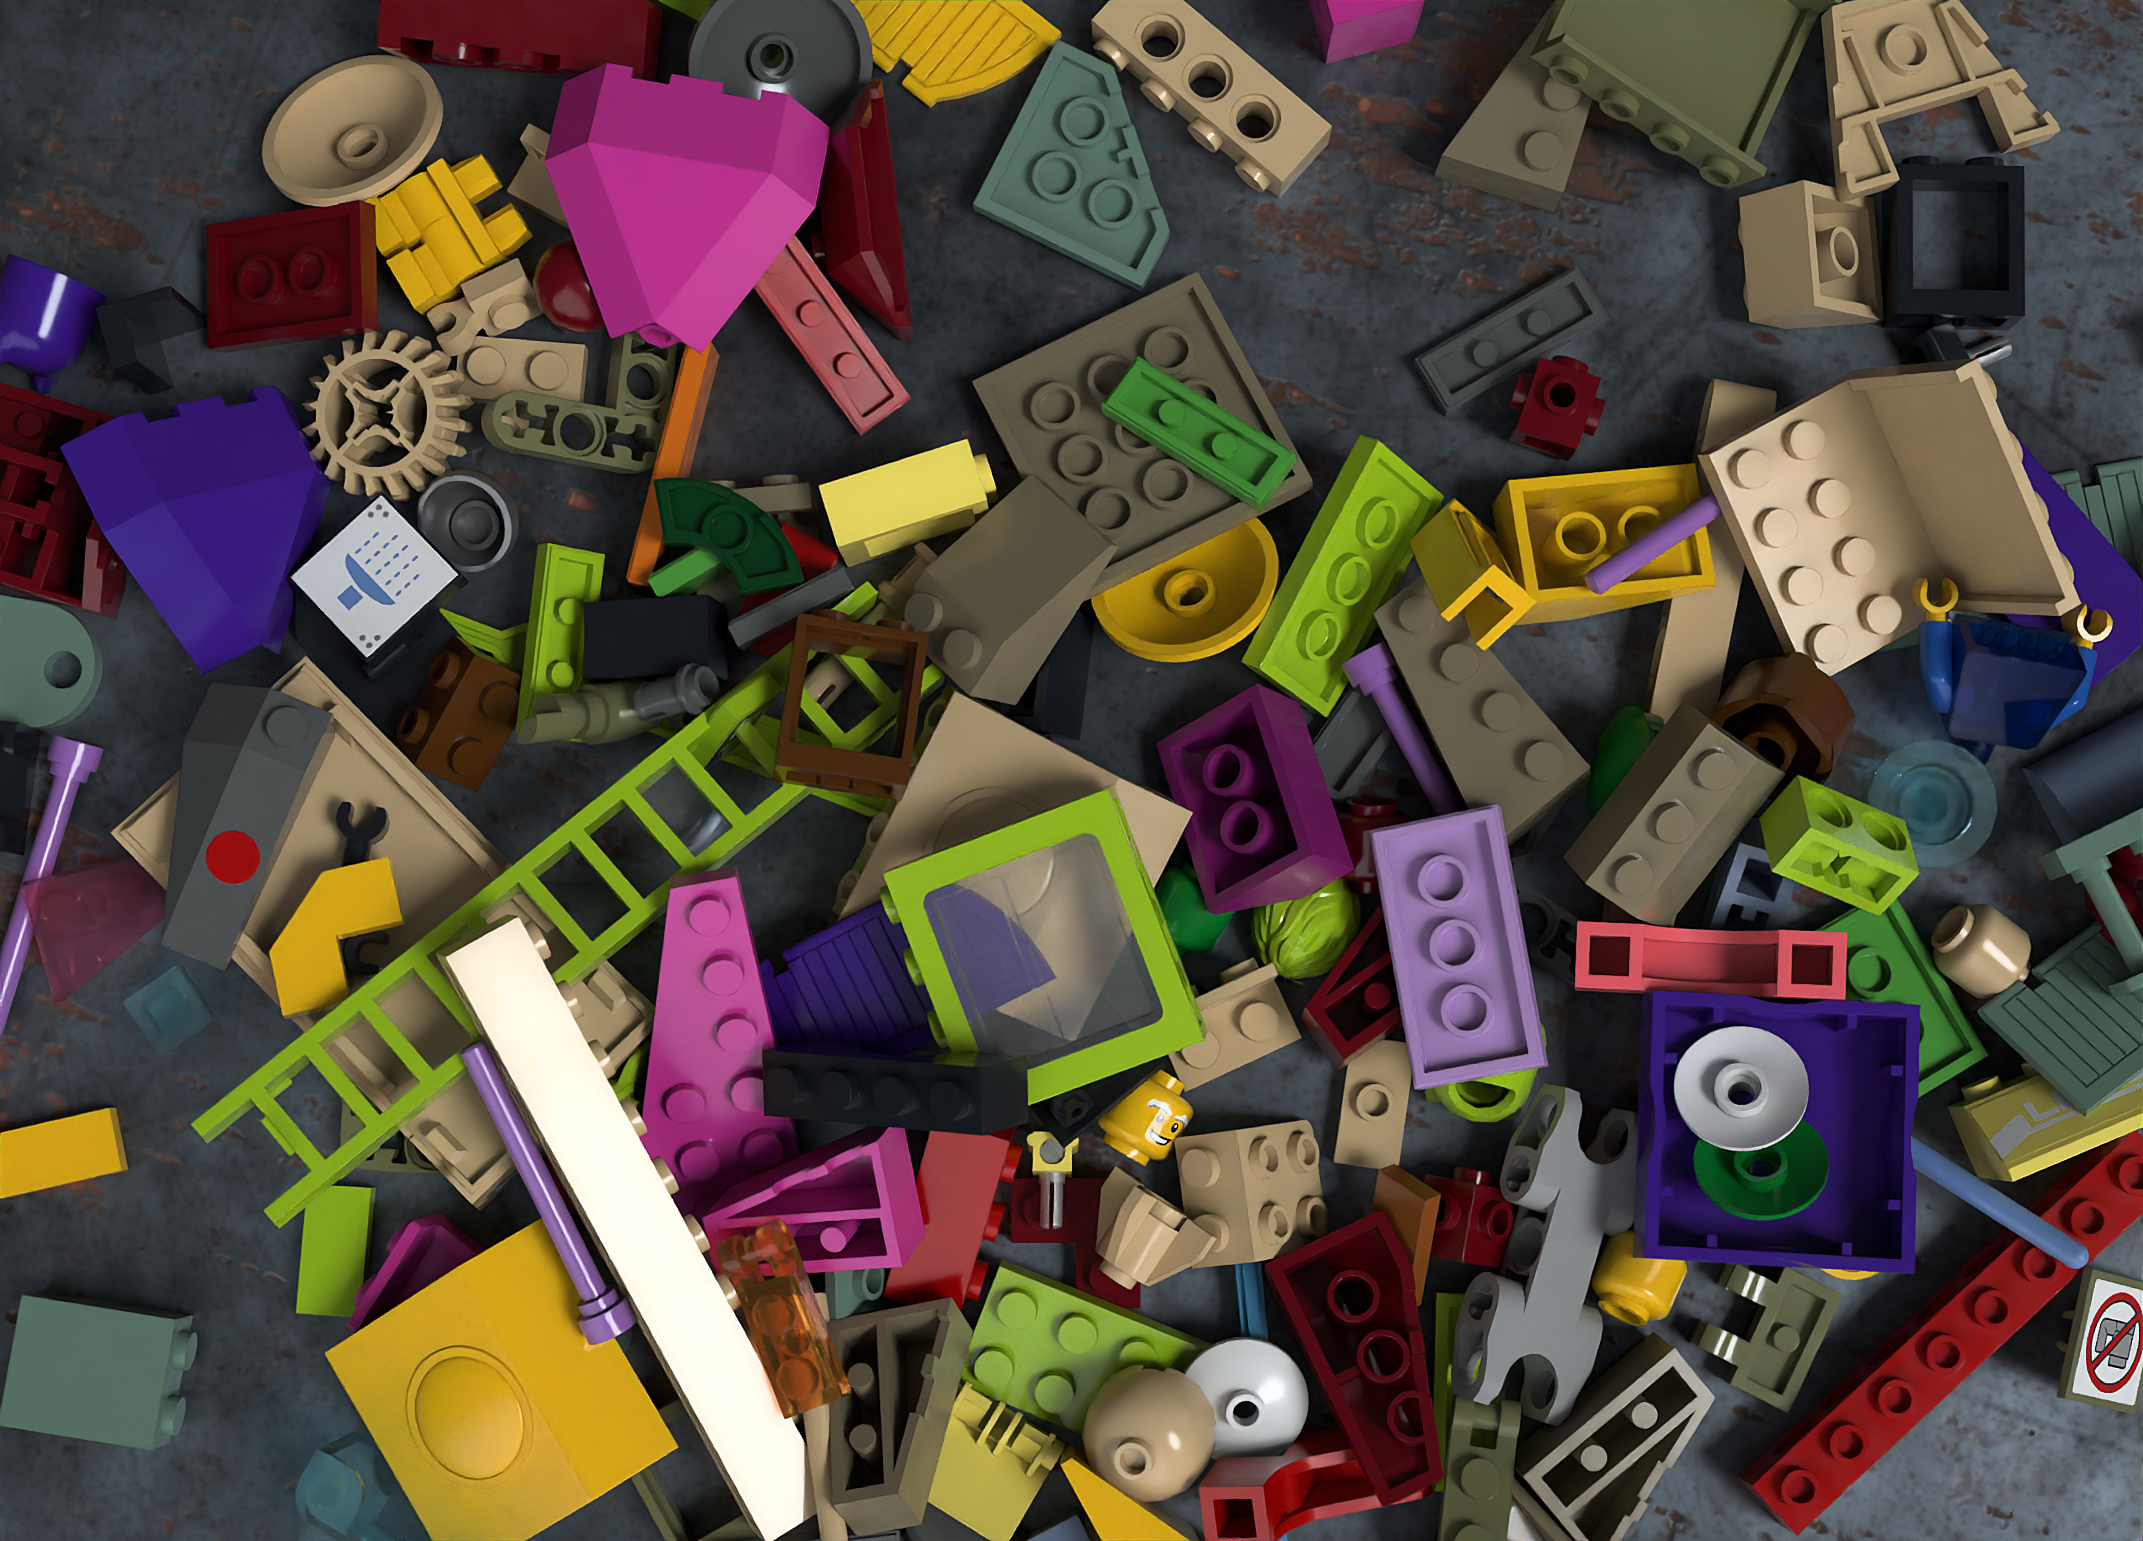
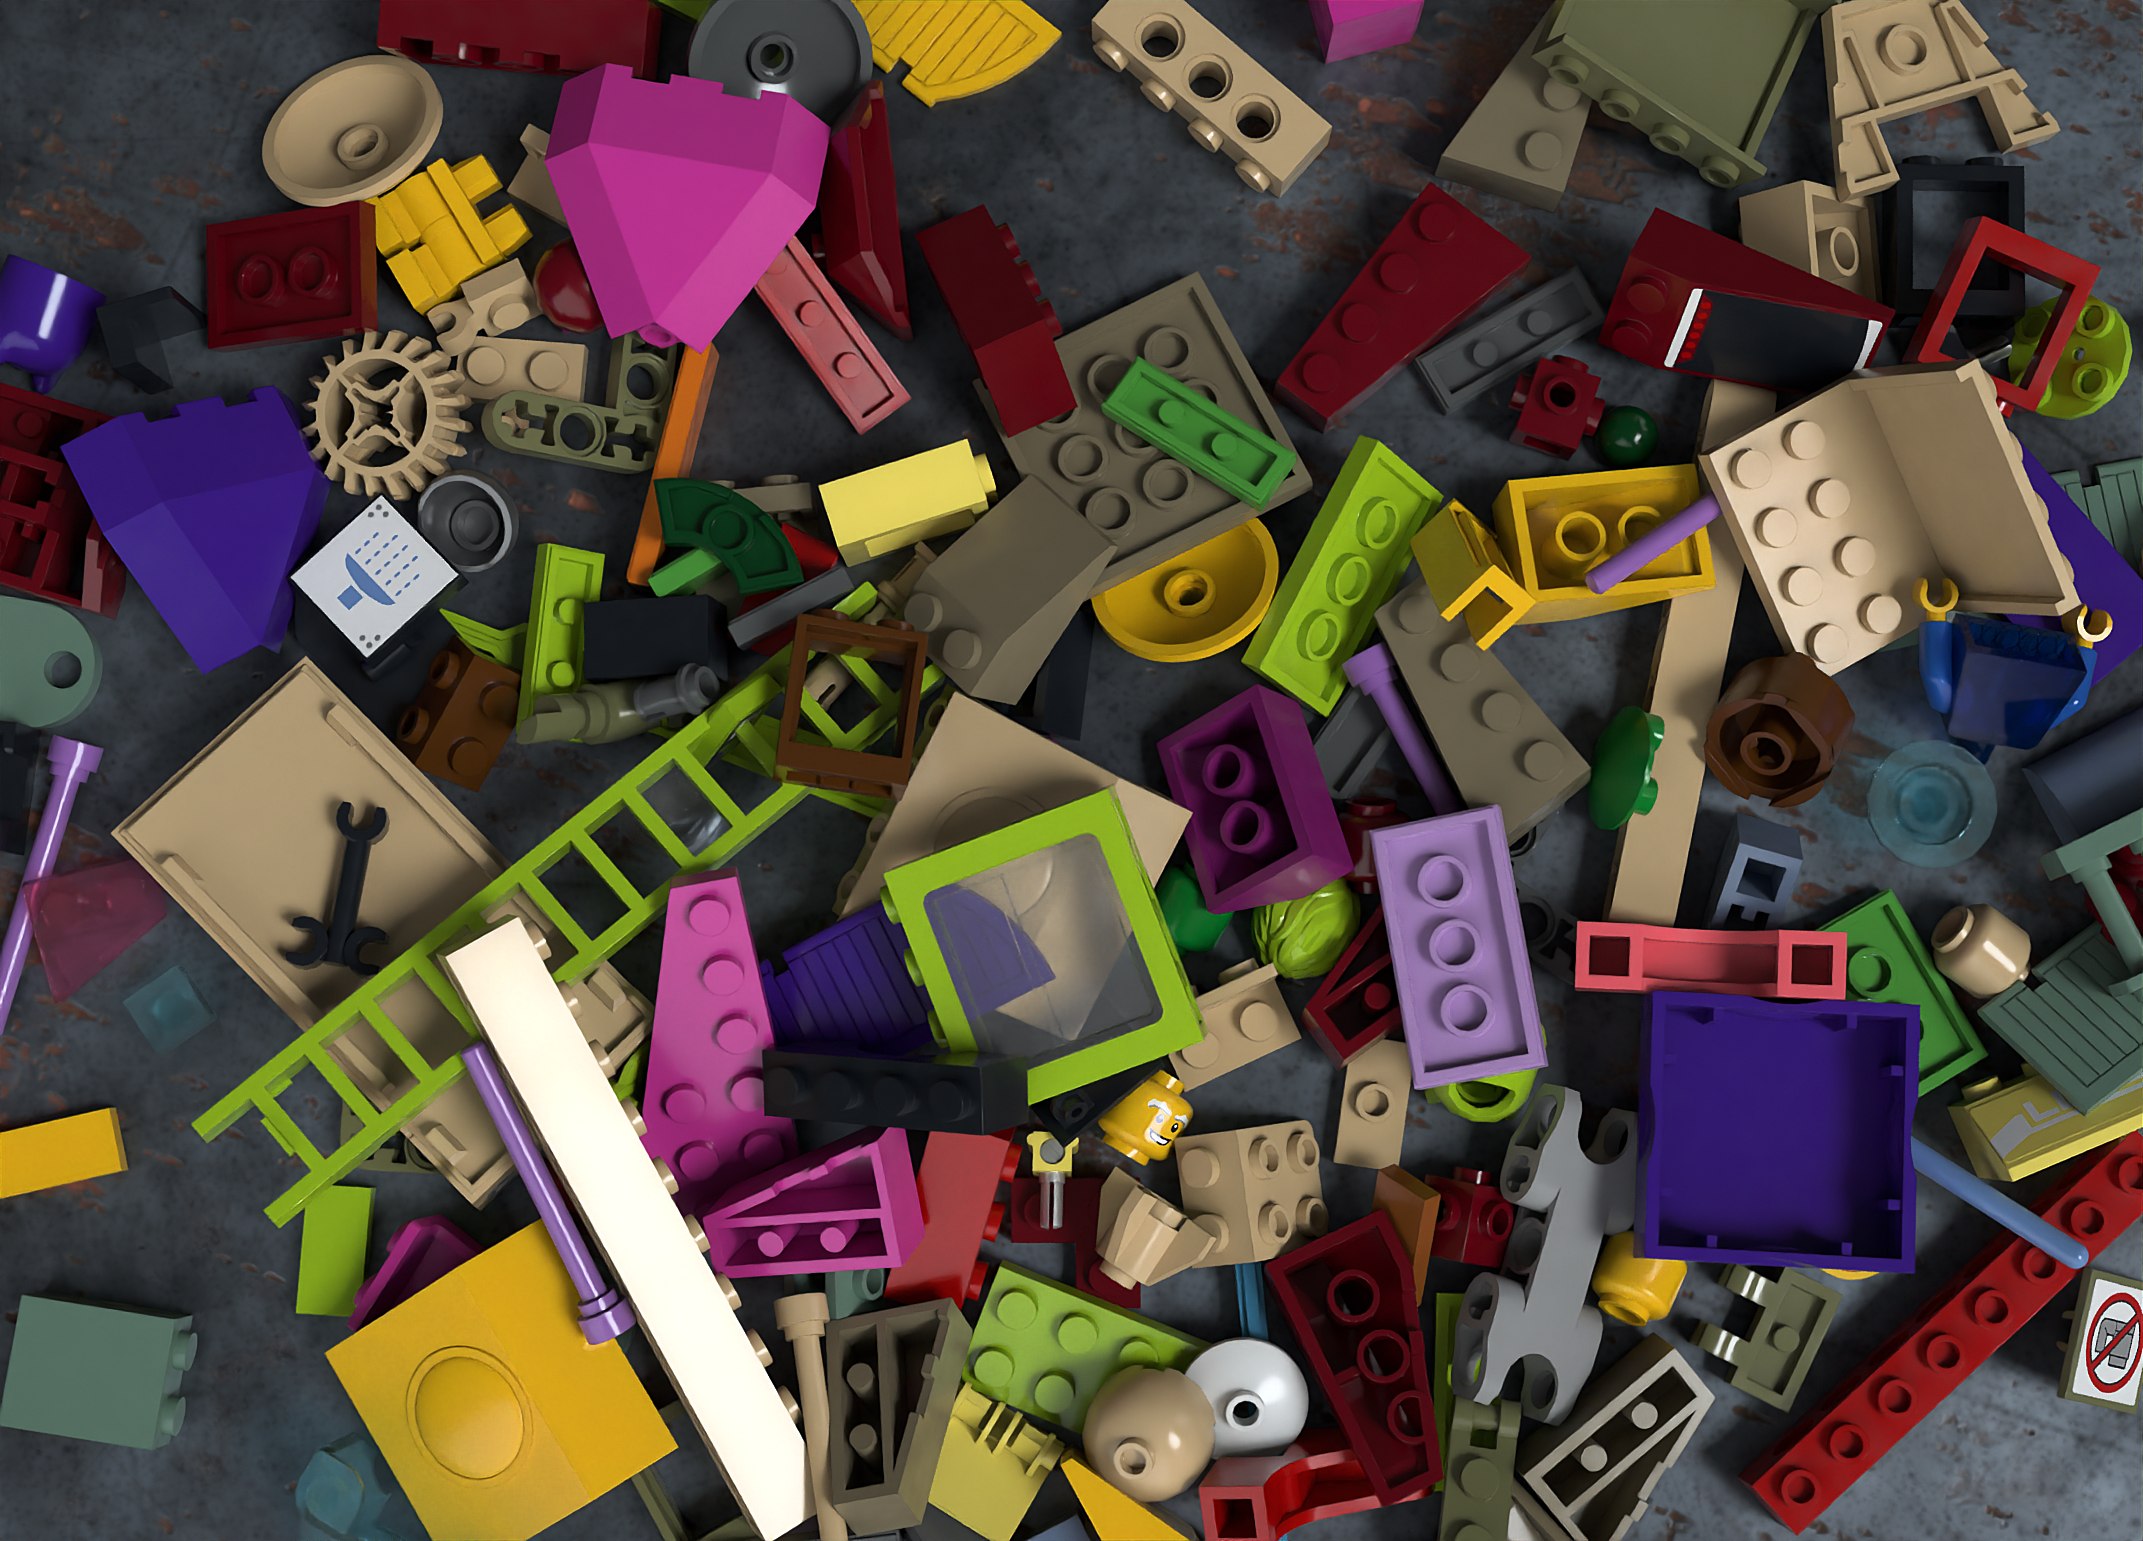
(236, 803): dark grey wedge -> none
(338, 906): yellow tile -> none
(784, 1318): clear orange plate -> none
(999, 317): none -> dark red wedge
(1078, 172): sand green plate -> none
(1408, 296): none -> dark red wedge
(1625, 437): none -> dark green piece
(1672, 817): dark tan slope -> none
(1735, 313): none -> slope
(1738, 1061): white dish -> none
(1796, 1171): green dish -> none
(1838, 845): lime brick -> none
(2029, 256): none -> red window
(2076, 384): none -> lime plate

